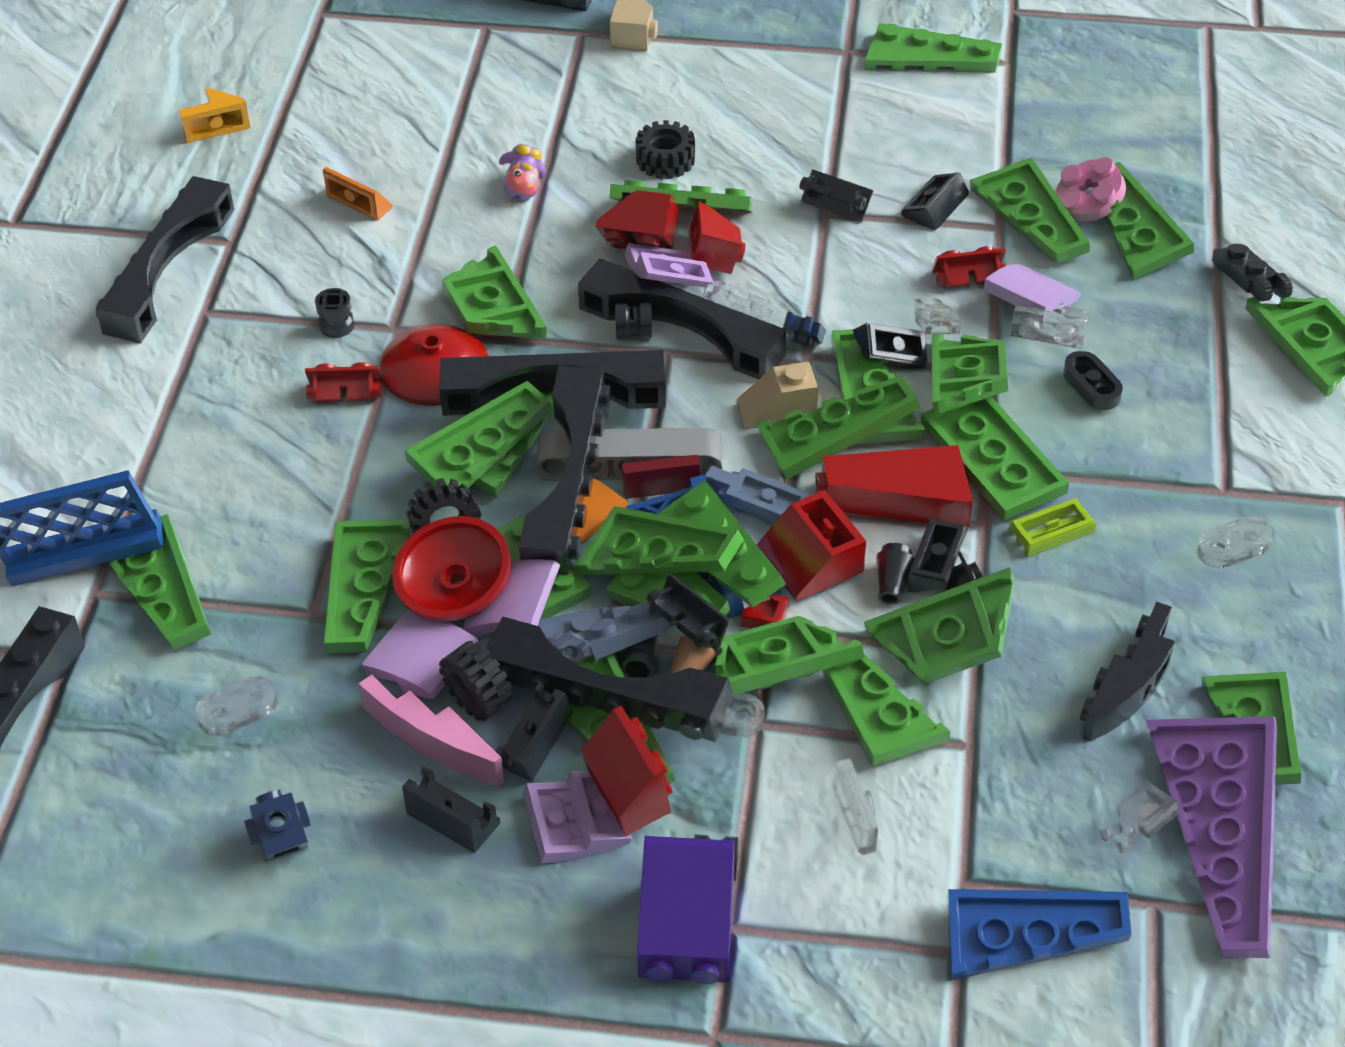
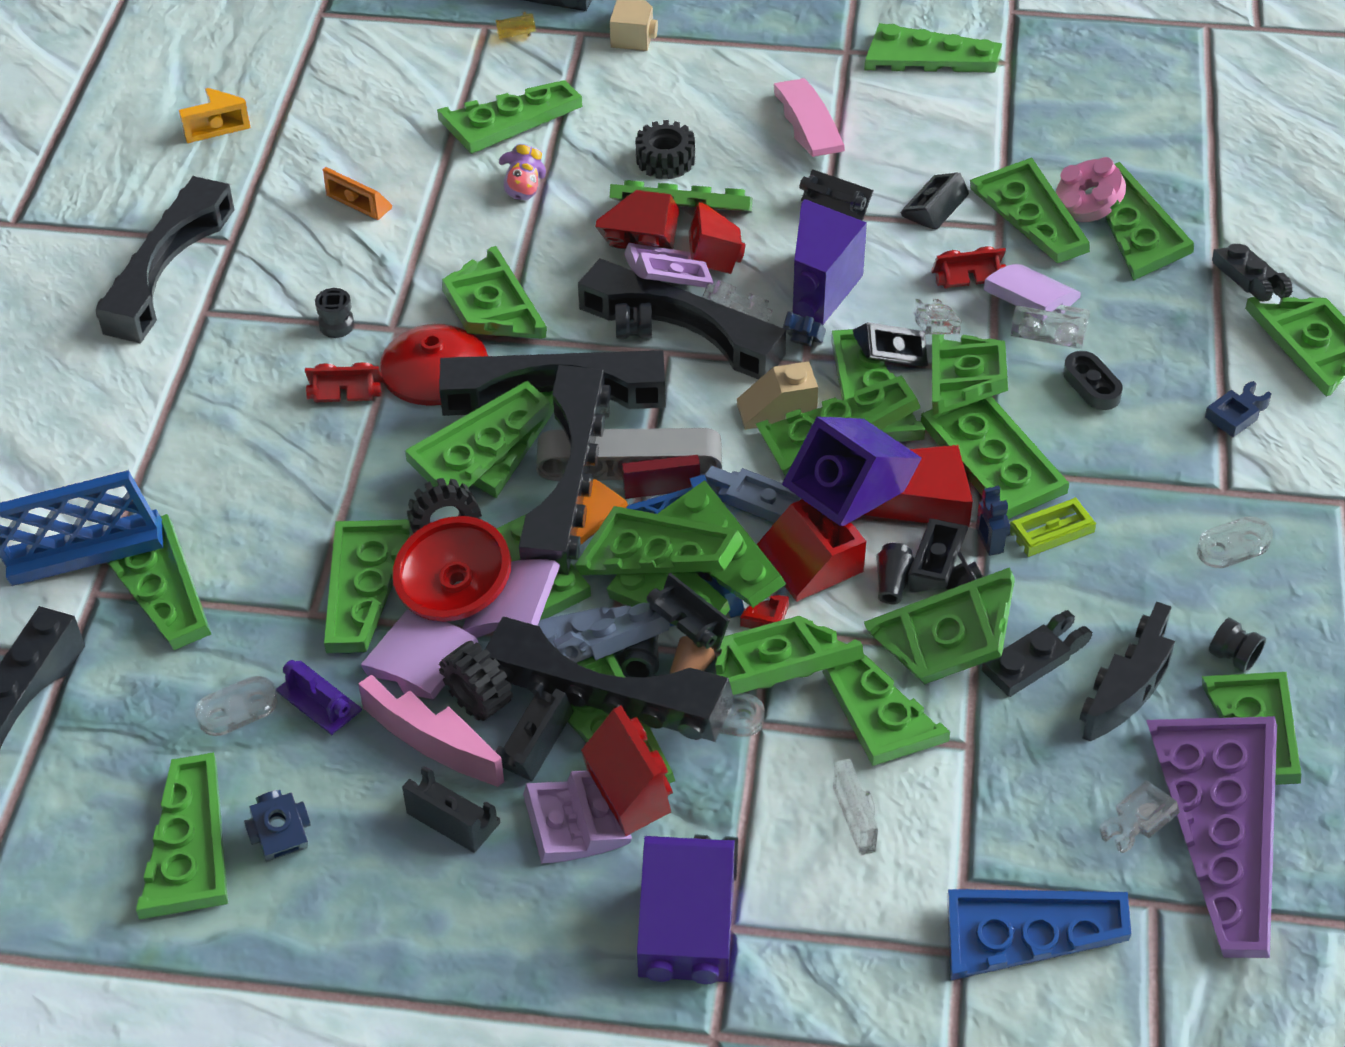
(188, 843): none -> bright green wing
(316, 697): none -> dark purple hinge
(509, 115): none -> bright green wing
(516, 26): none -> clear yellow pin
(809, 117): none -> bright pink slope
(826, 260): none -> dark purple slope
(849, 468): none -> dark purple slope
(992, 521): none -> dark blue plate
(1036, 654): none -> black hinge
(1233, 642): none -> black wheel
(1237, 412): none -> dark blue plate

